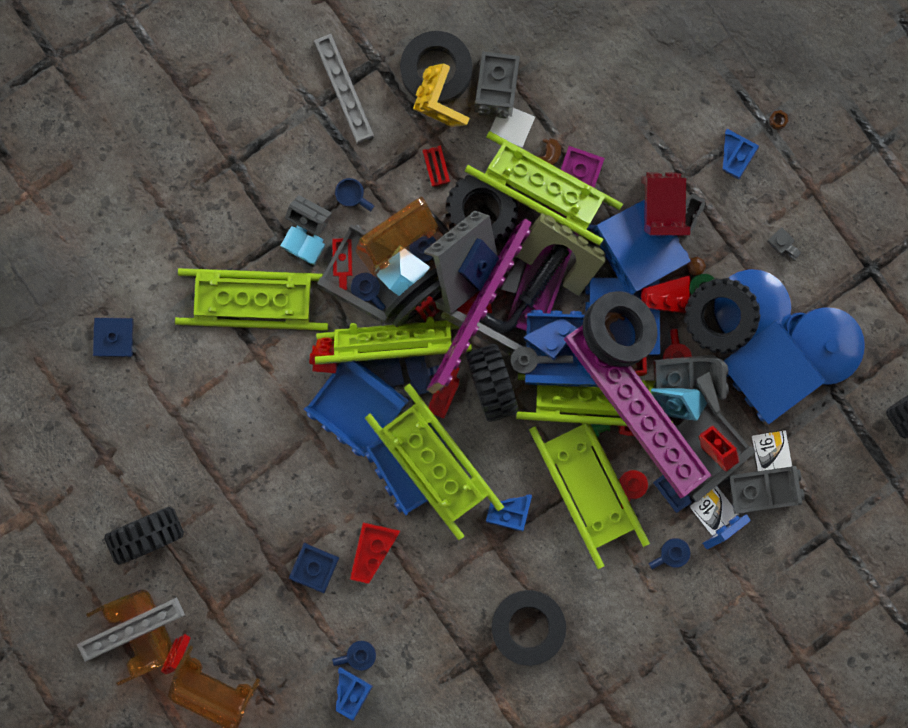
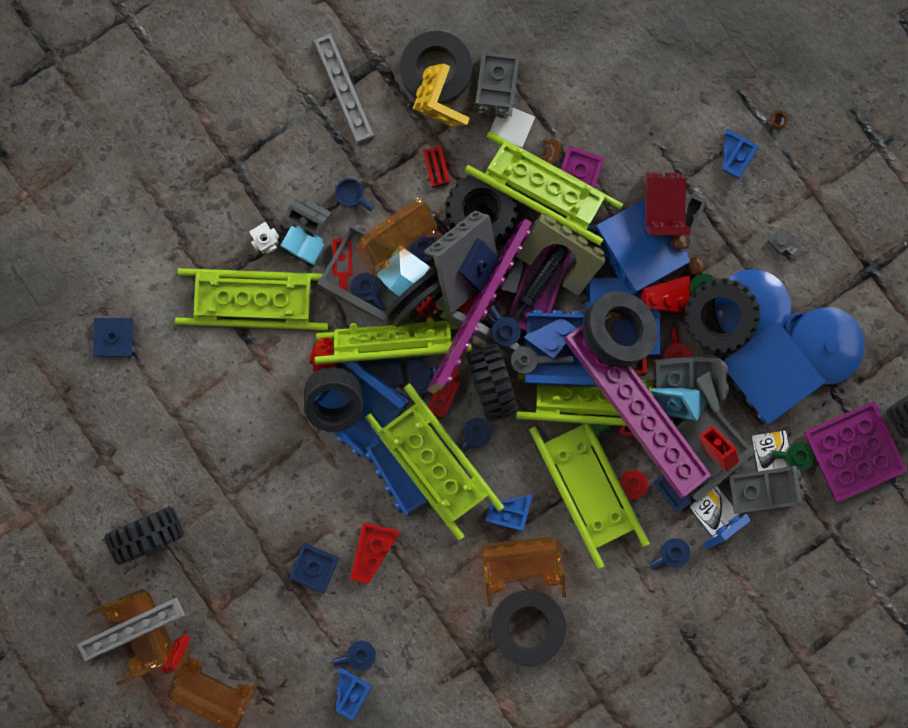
(262, 232): none -> white brick
(333, 379): none -> black tyre
(476, 434): none -> dark blue piece
(504, 330): none -> dark blue piece
(522, 560): none -> clear orange windscreen
(680, 242): none -> reddish brown tile
(797, 455): none -> dark green piece
(855, 451): none -> magenta plate

